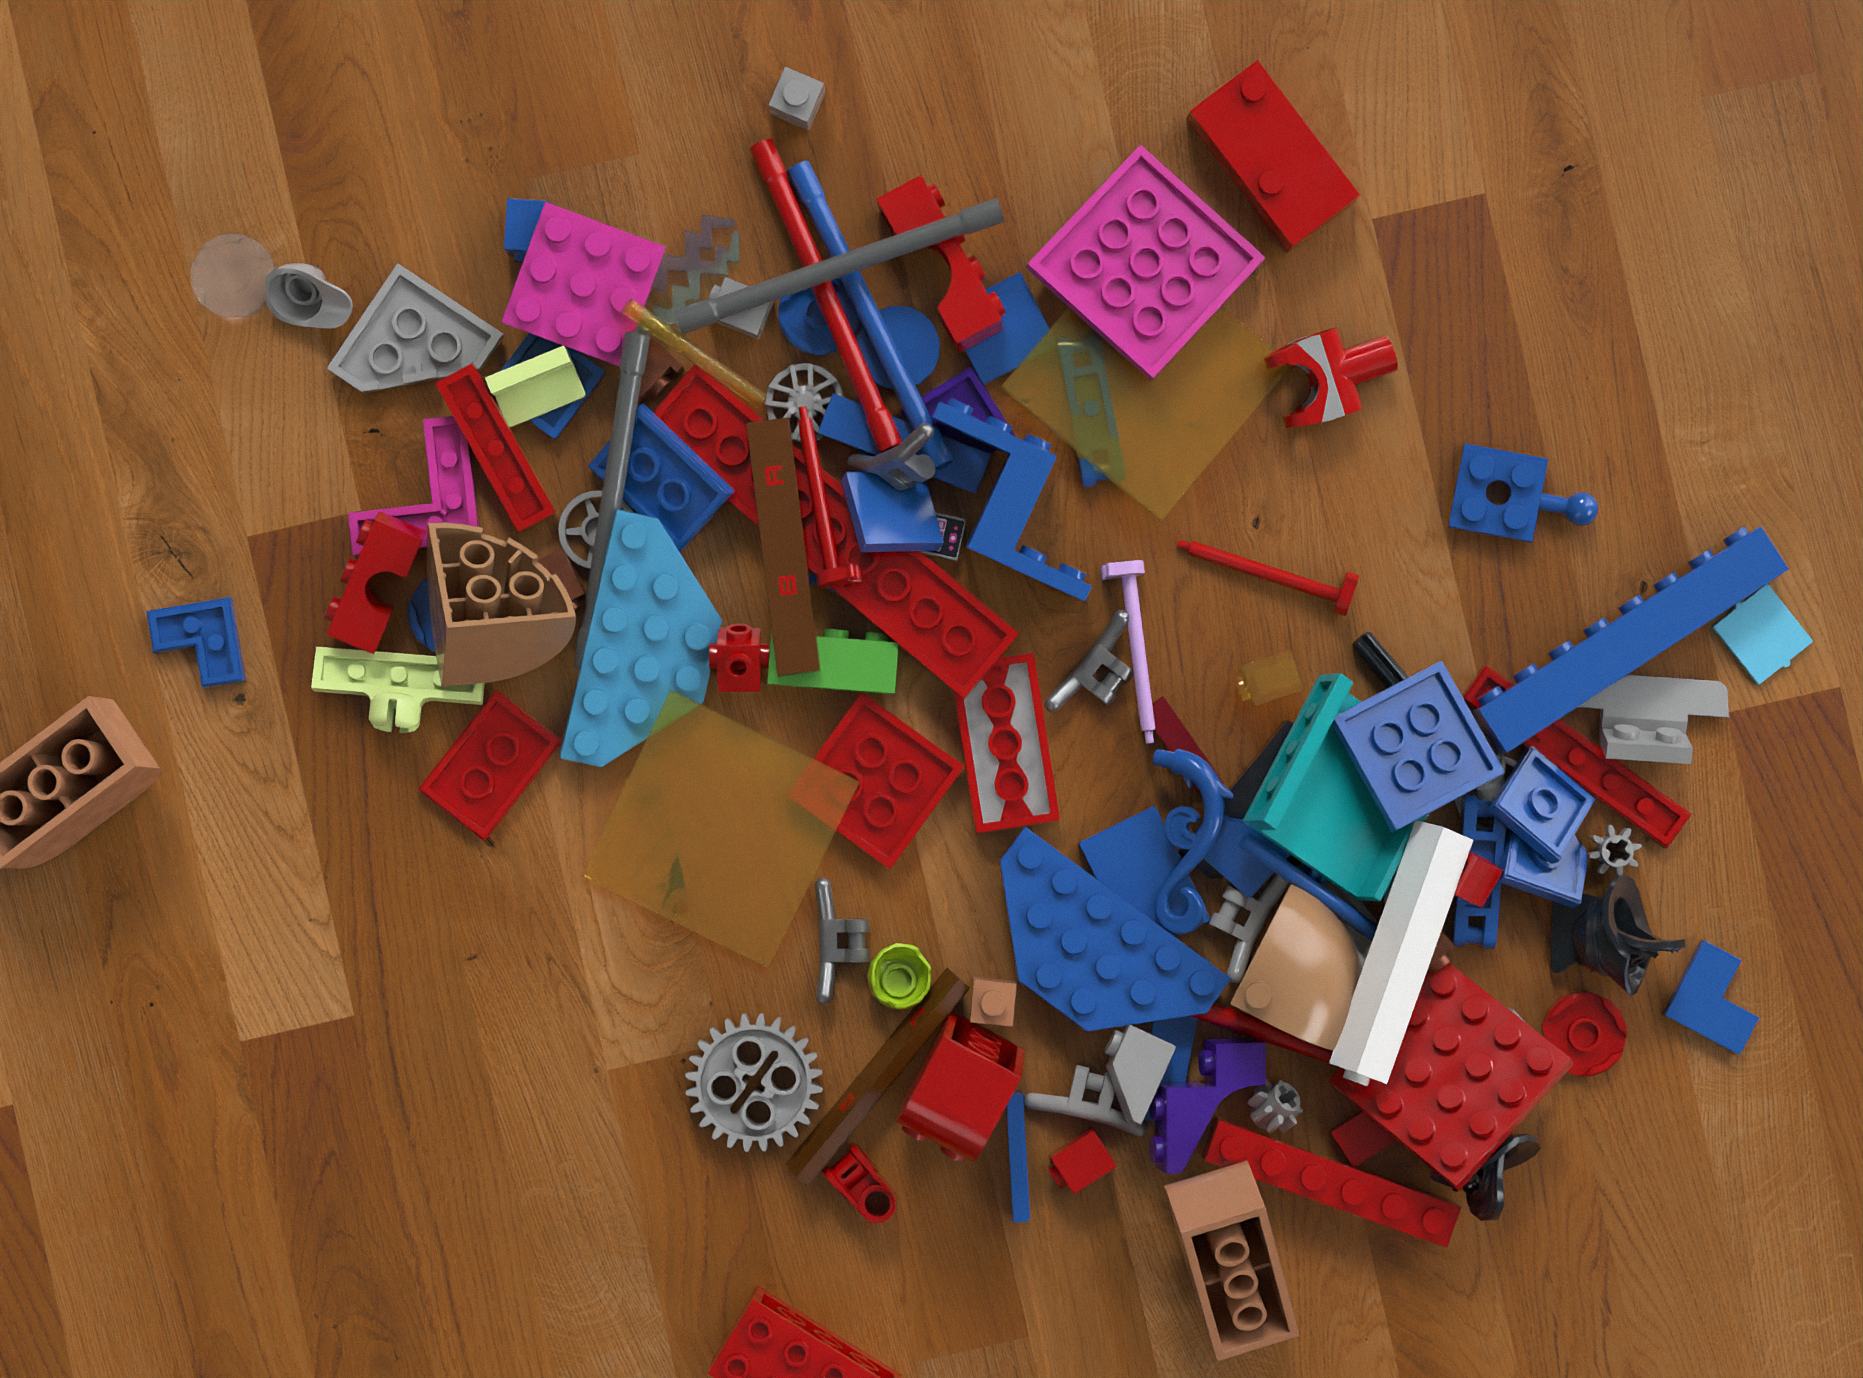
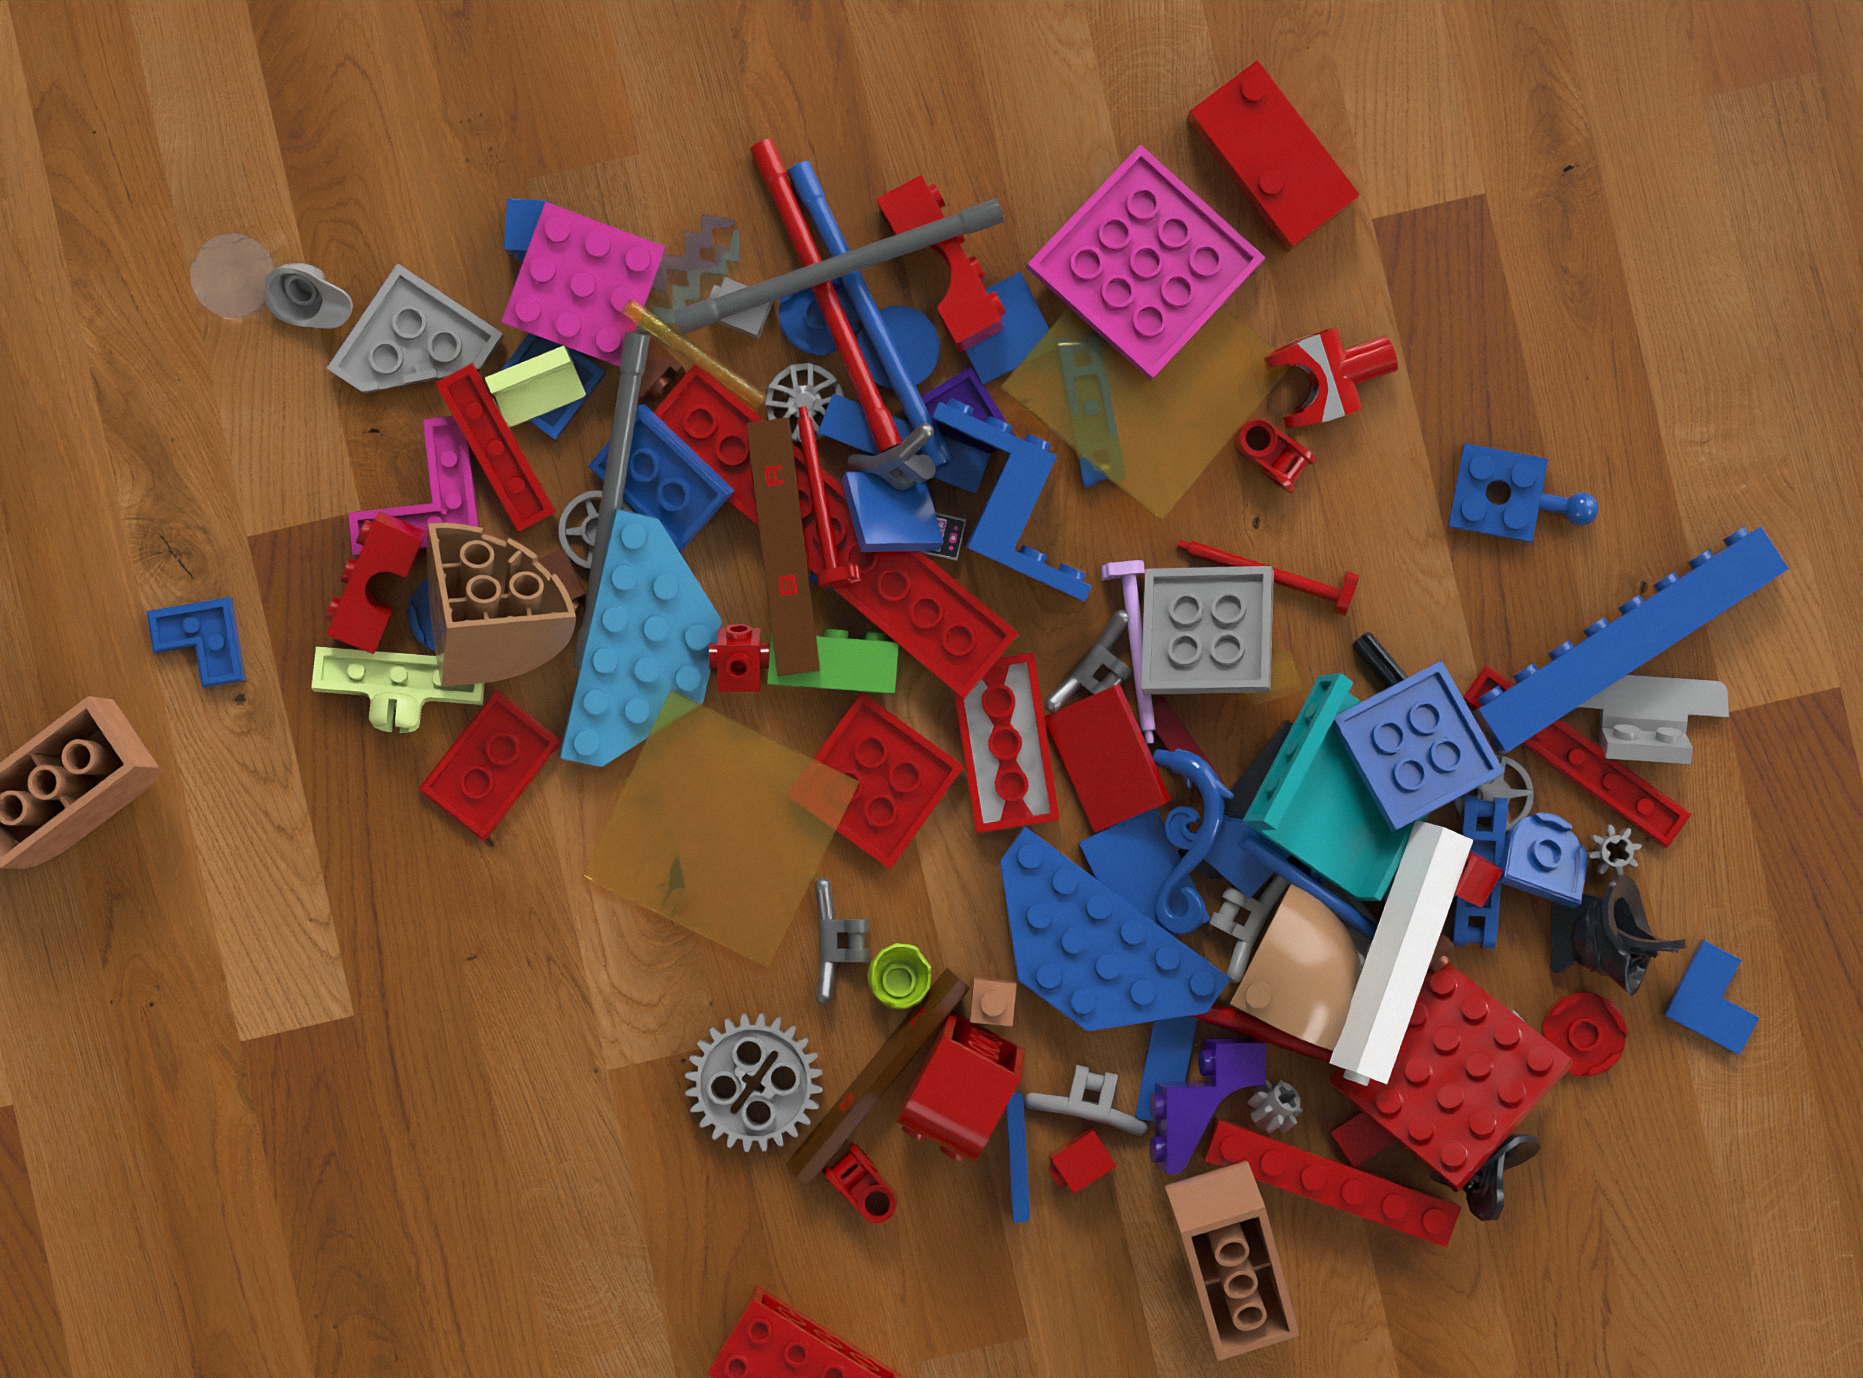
(796, 98): light grey brick -> none
(1107, 758): none -> red tile
(1136, 1069): light grey slope -> none
(1207, 630): none -> light grey plate
(1276, 454): none -> red piece
(1541, 804): tile -> none
(1762, 634): medium azure piece -> none

